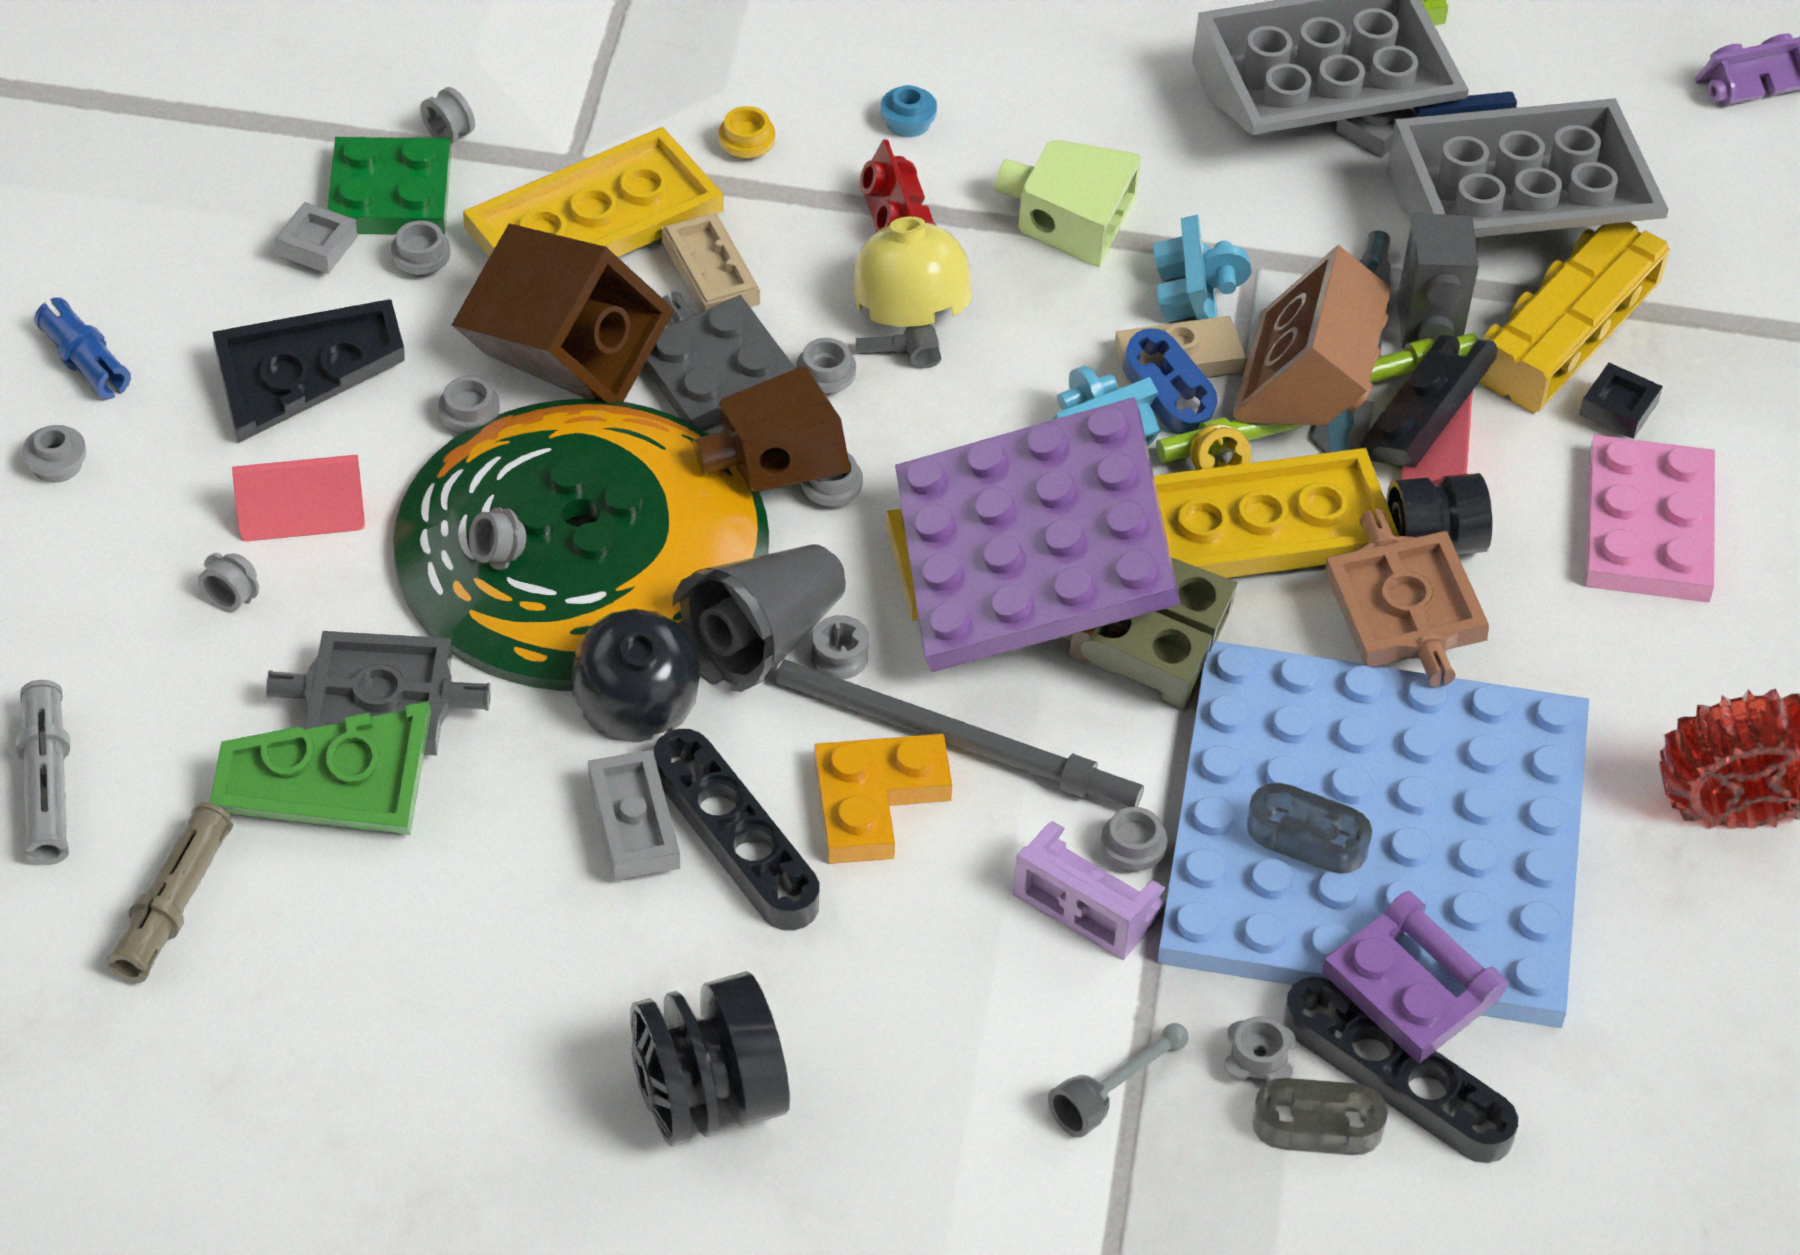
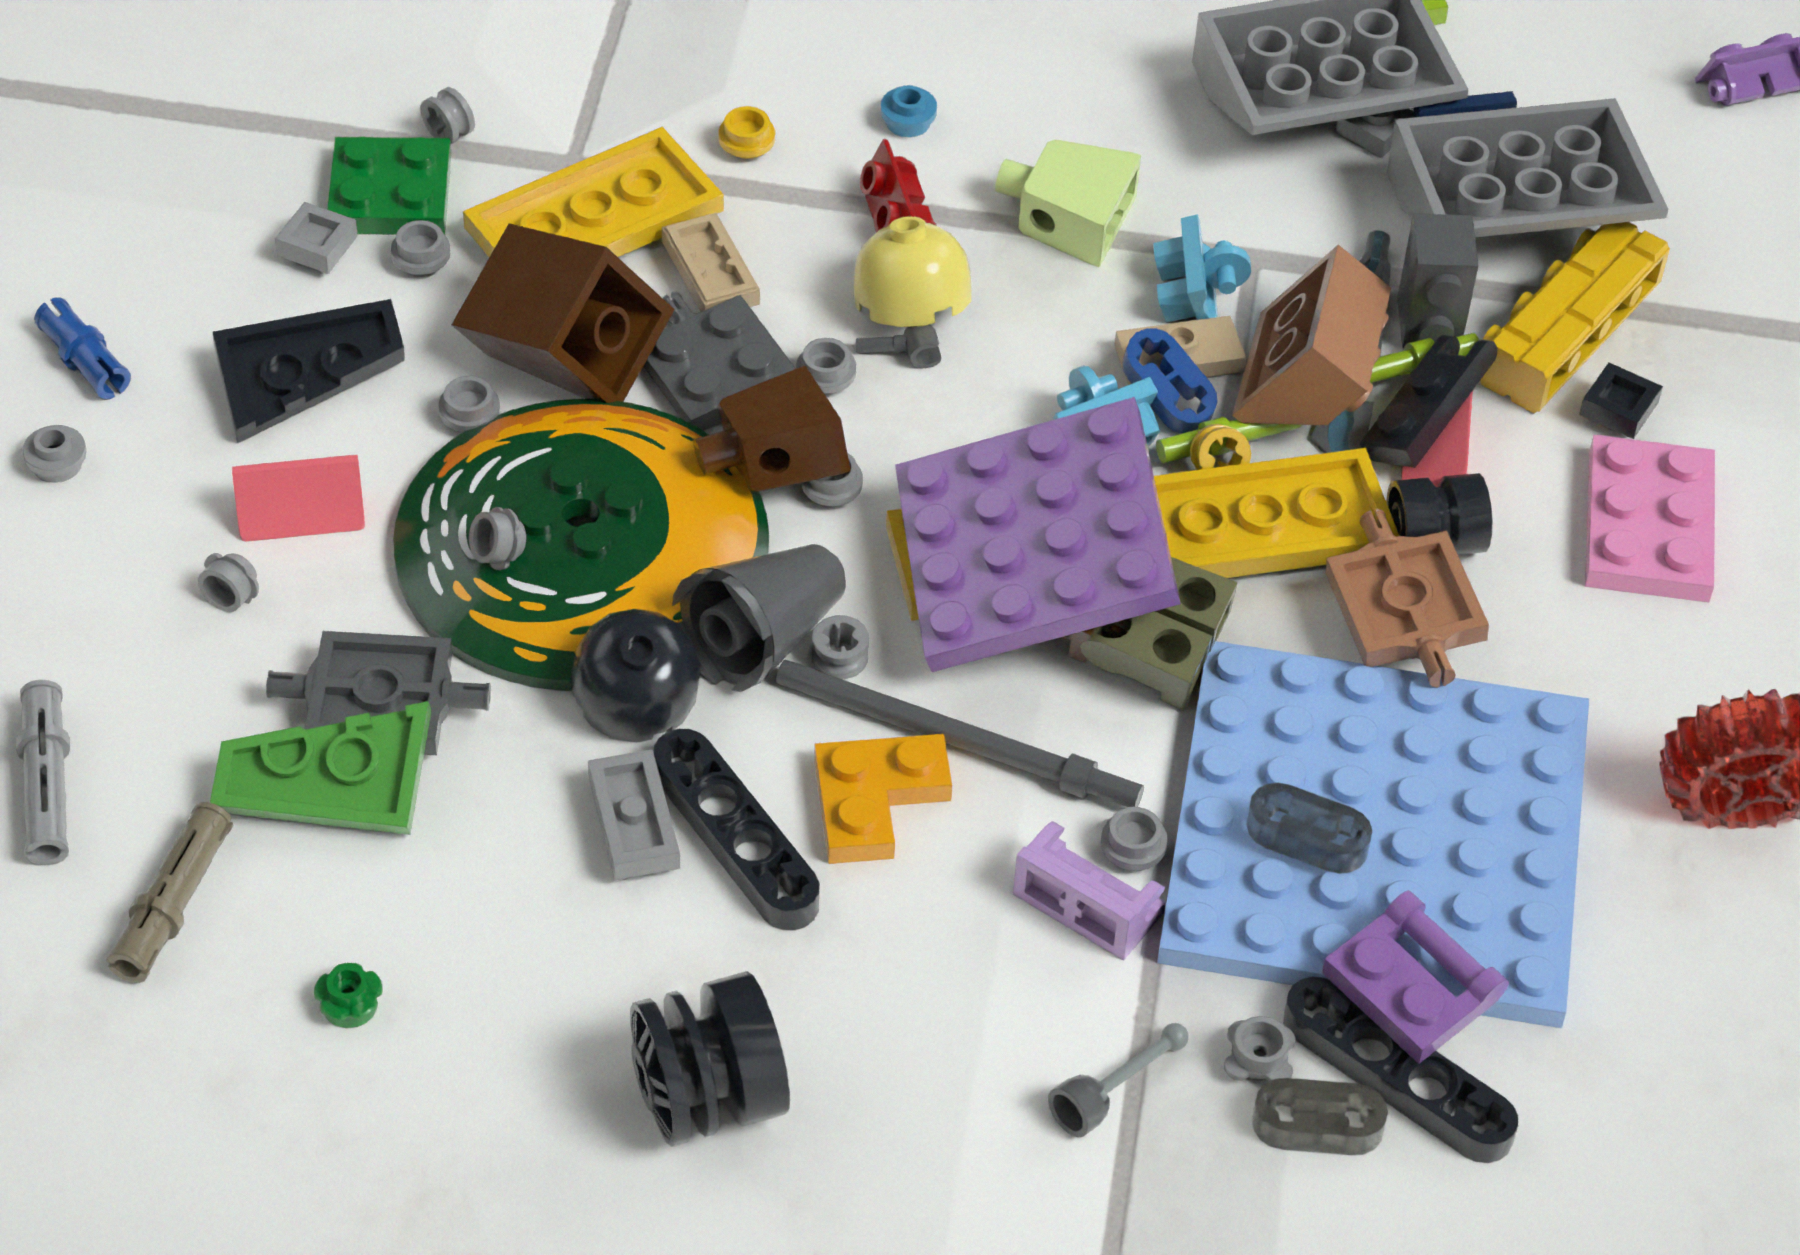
(352, 1008): none -> green plate

